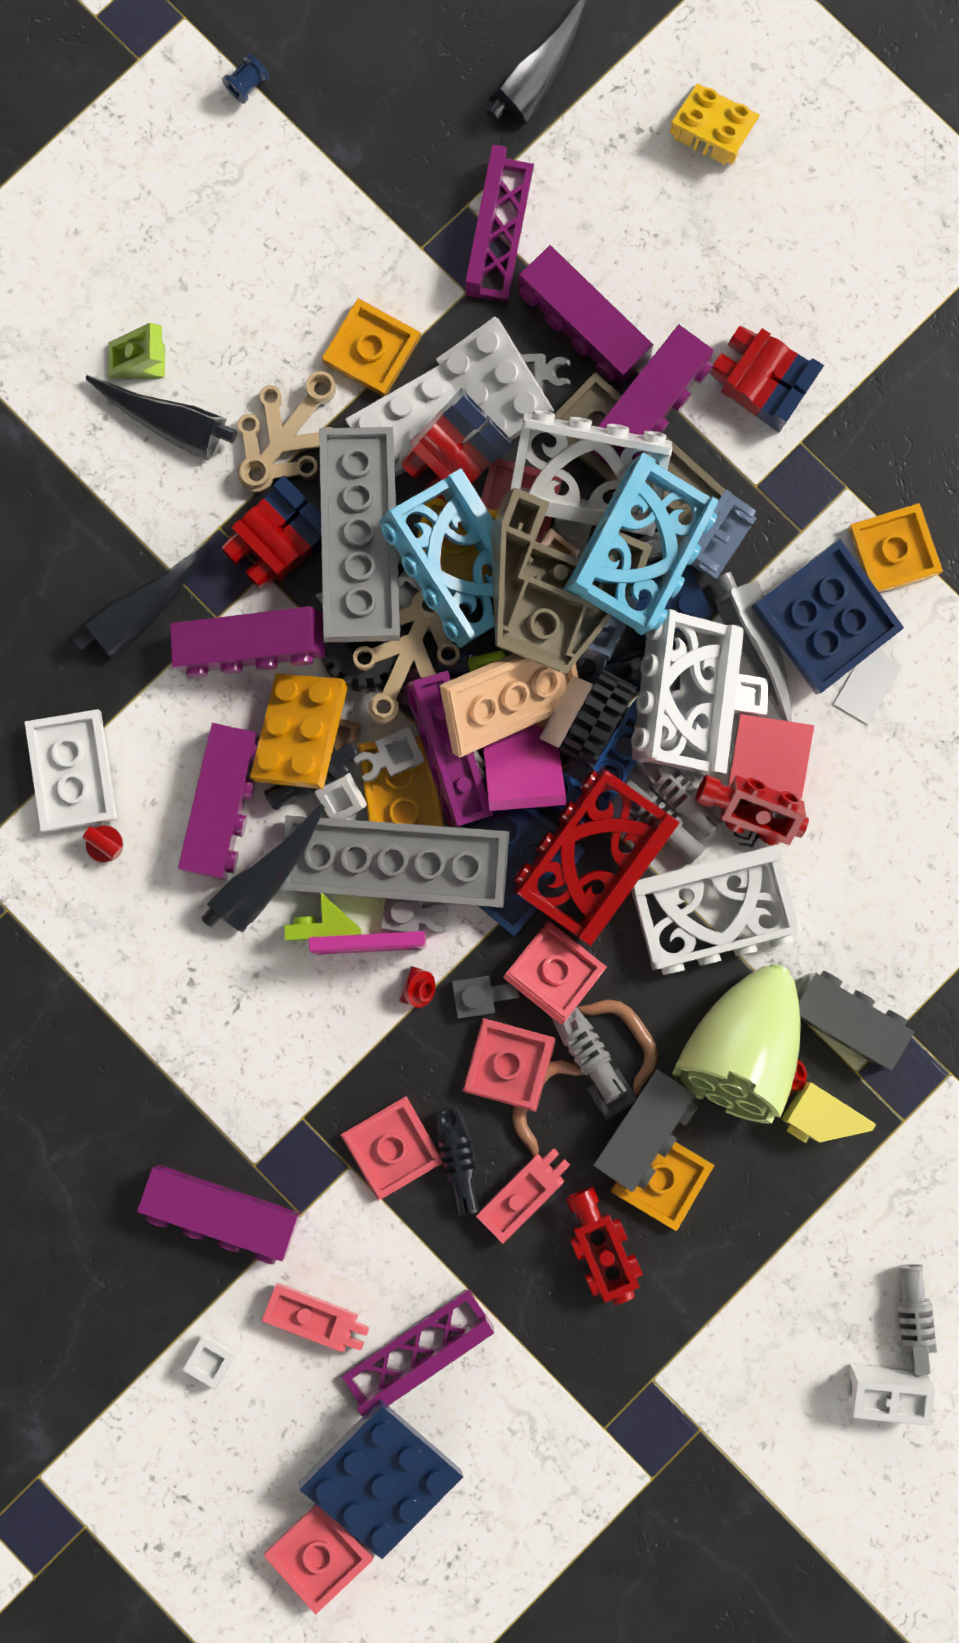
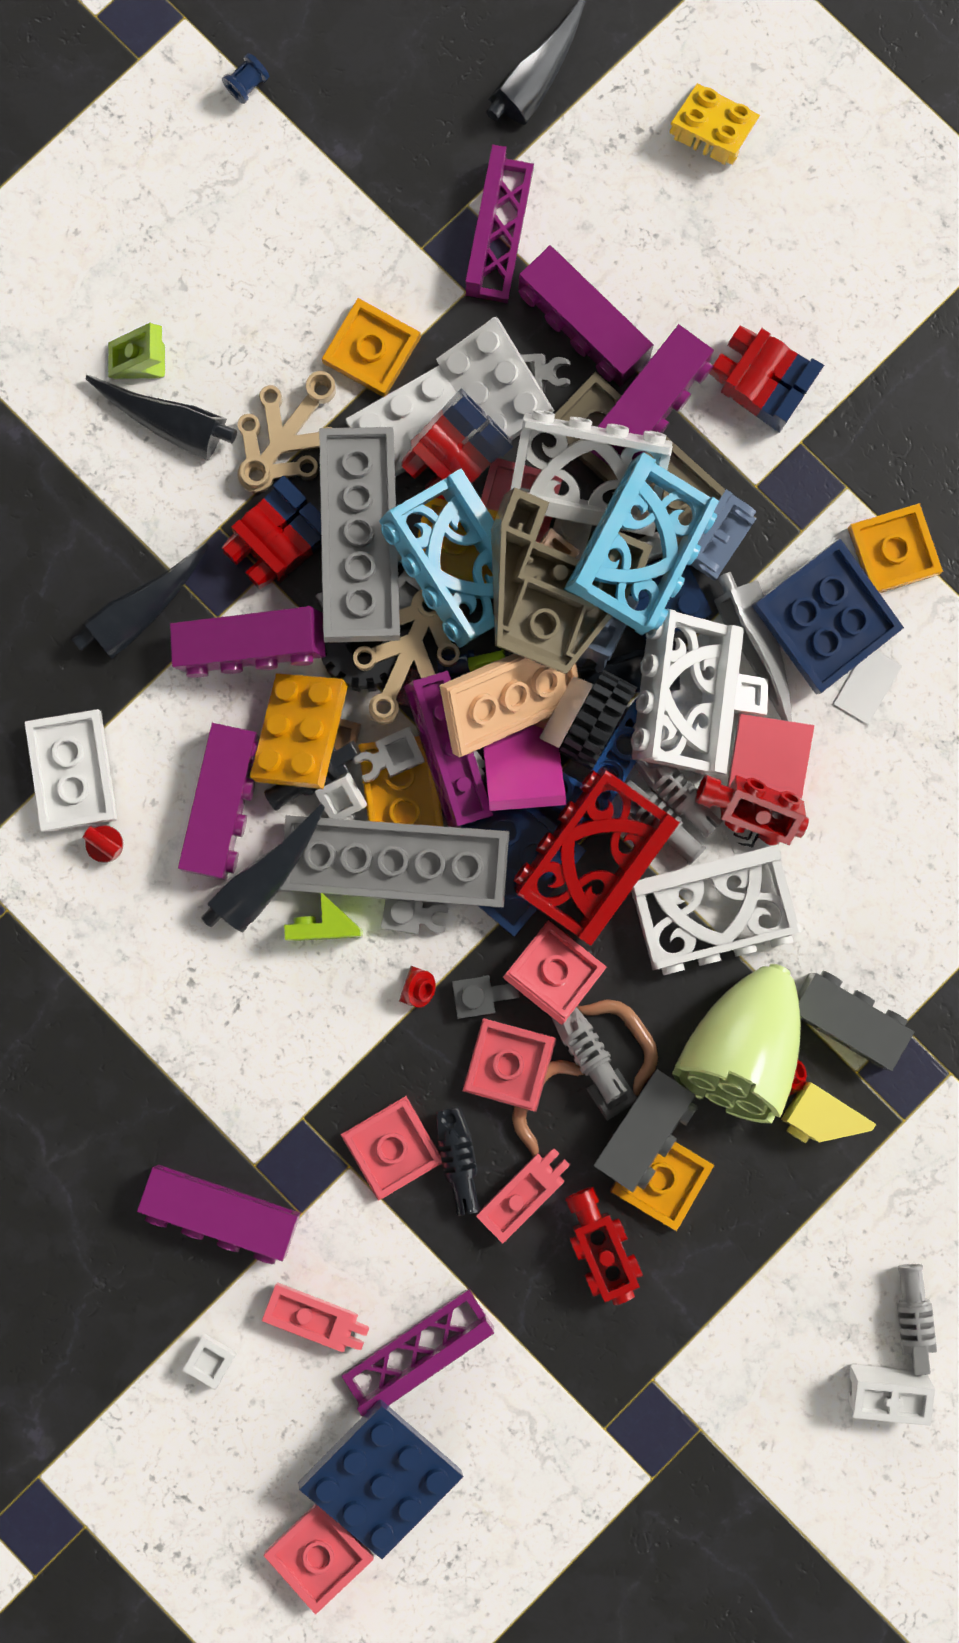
(368, 943): dark pink tile -> none

